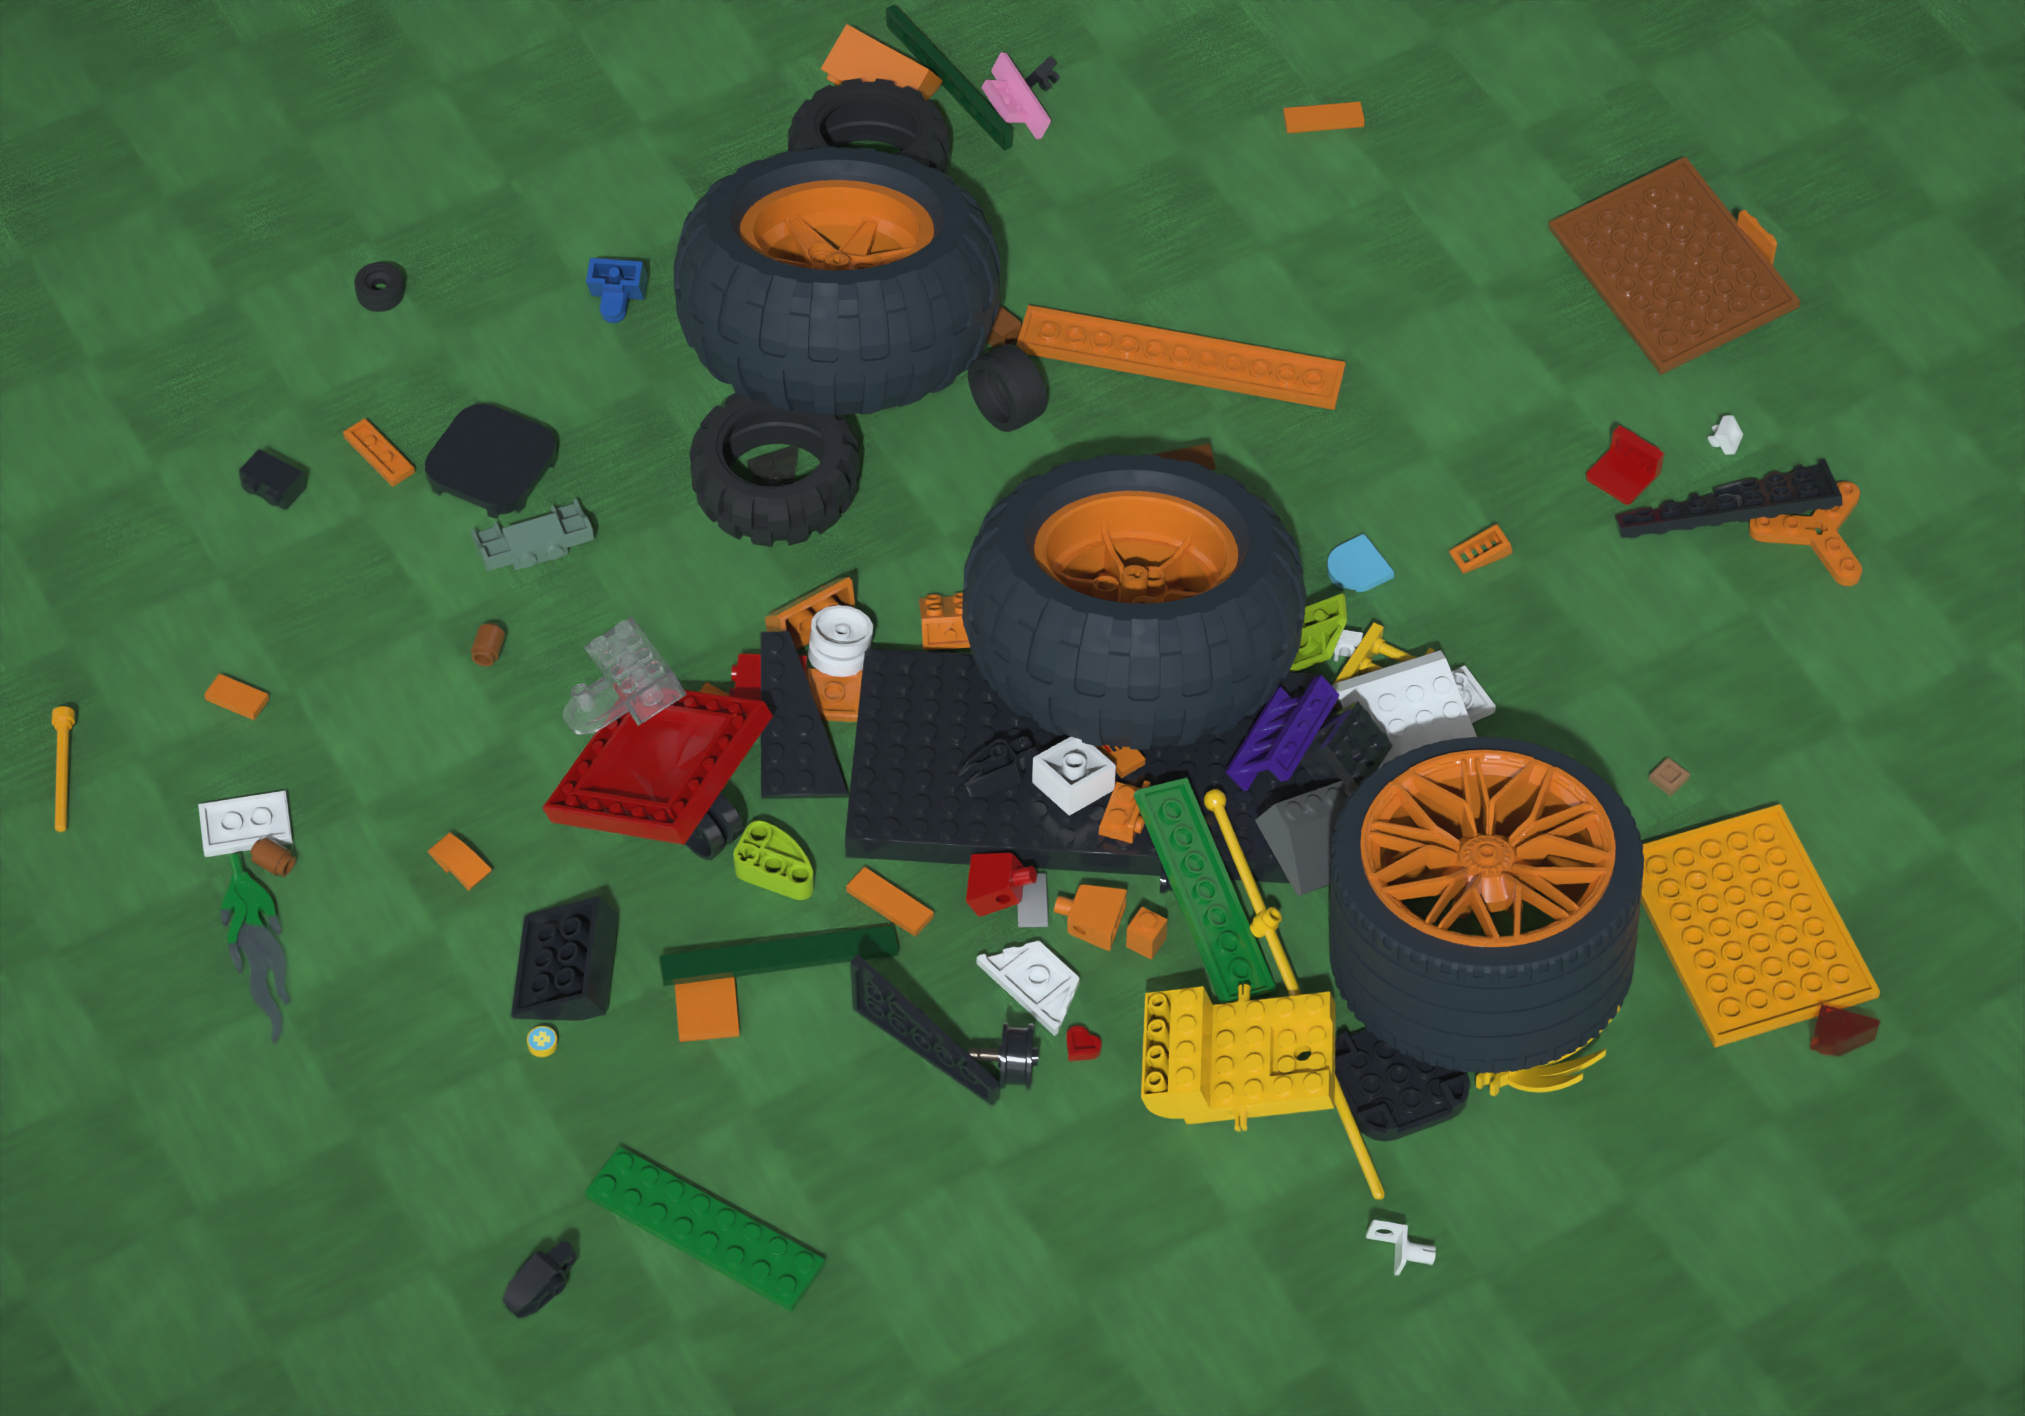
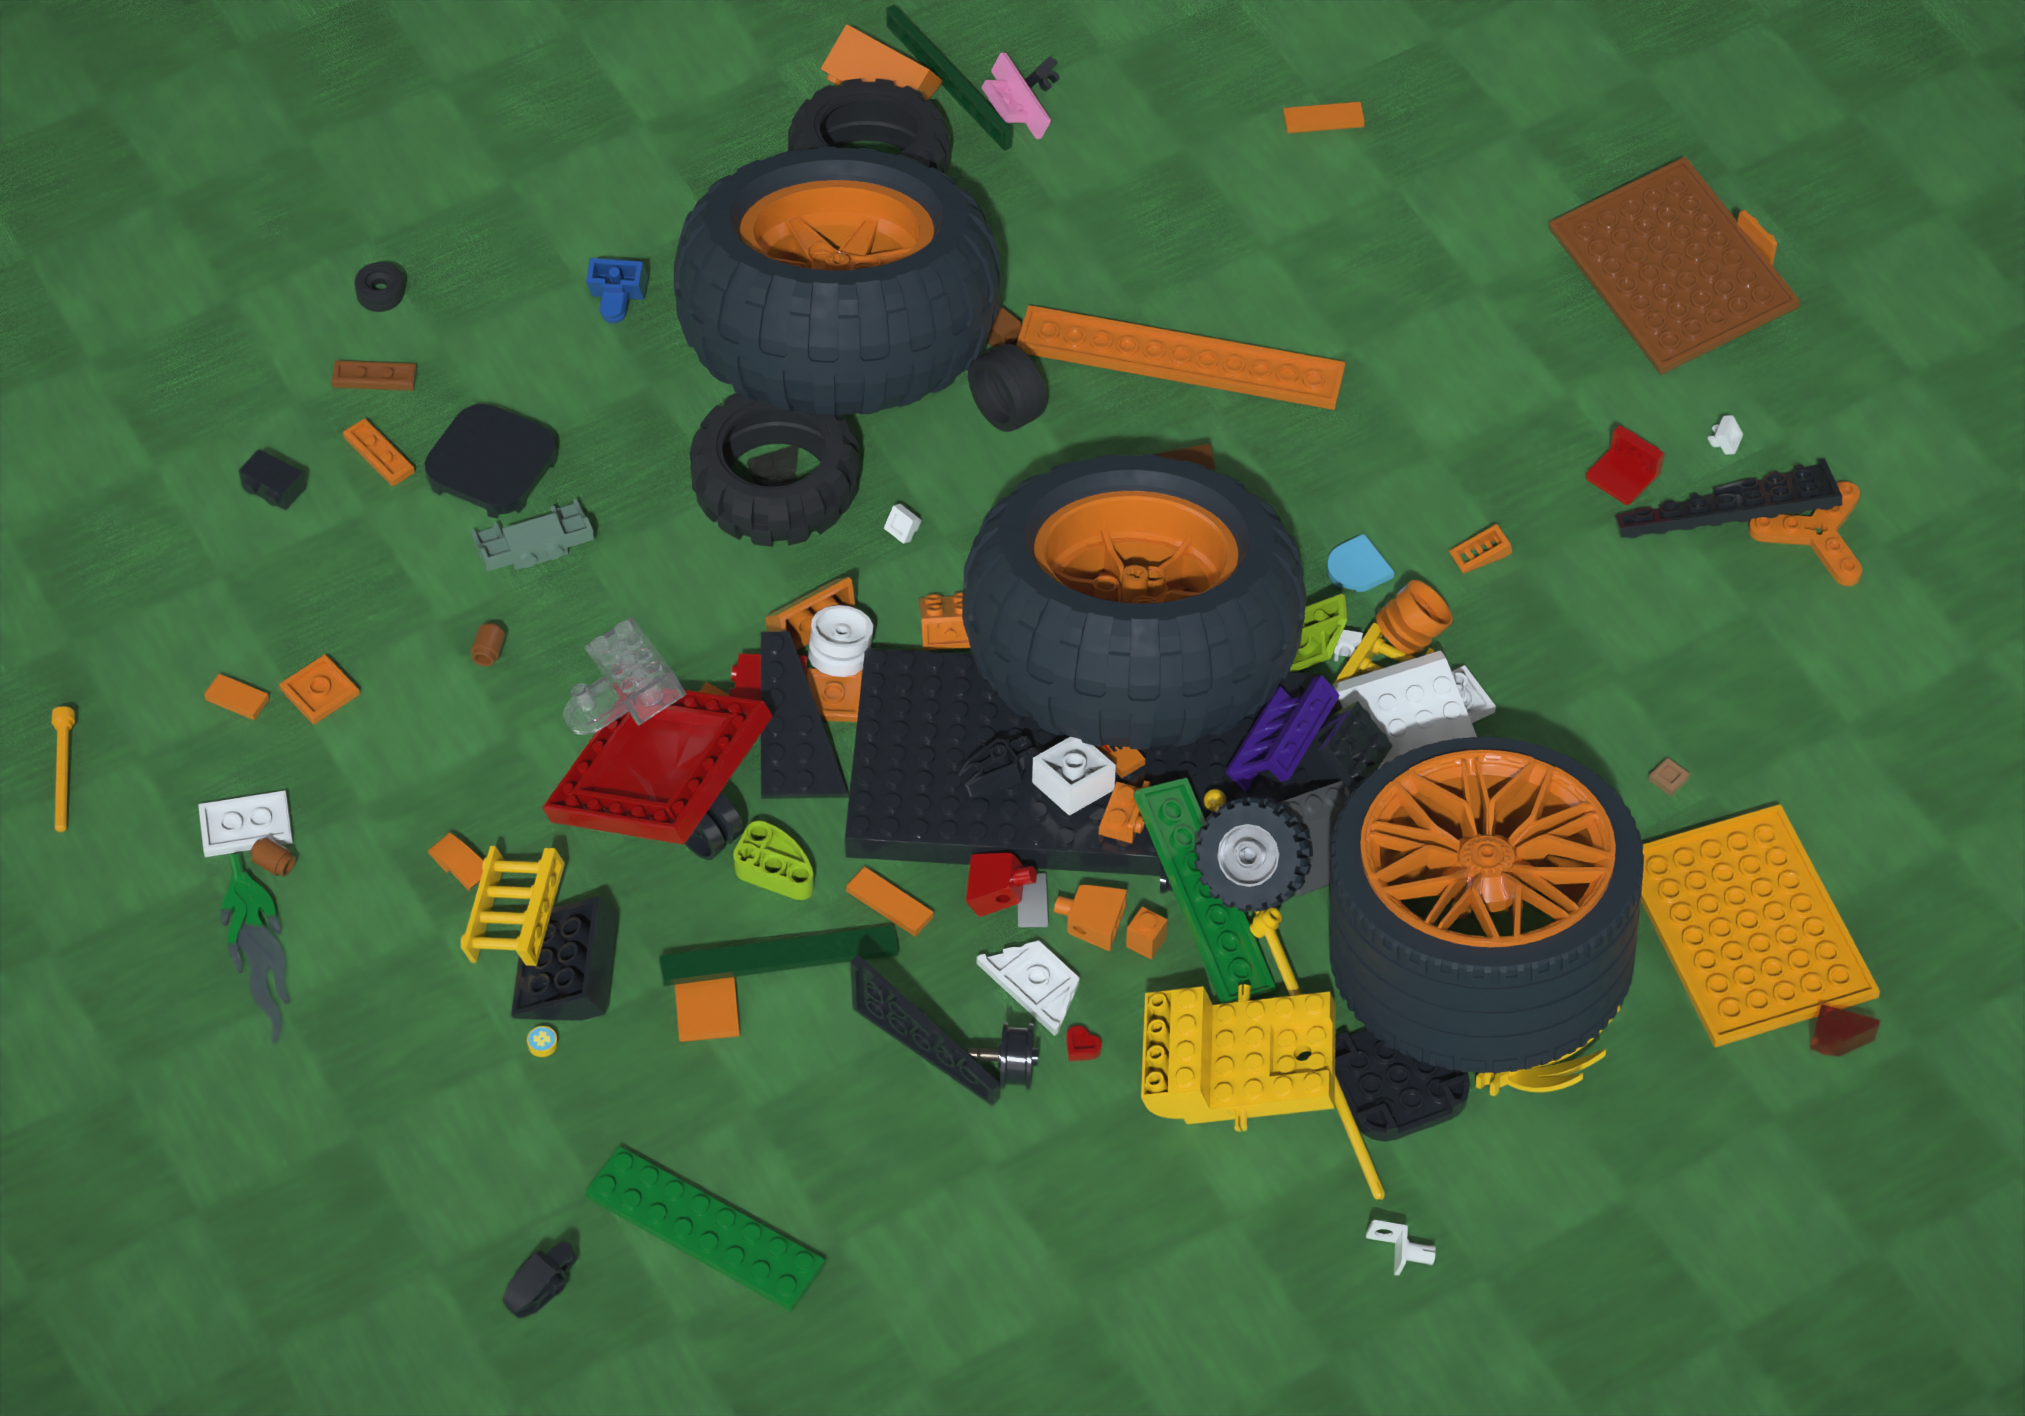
(319, 689): none -> orange tile
(374, 375): none -> dark orange tile
(534, 919): none -> yellow fence
(902, 523): none -> white tile
(1253, 854): none -> black wheel
(1414, 618): none -> orange wheel

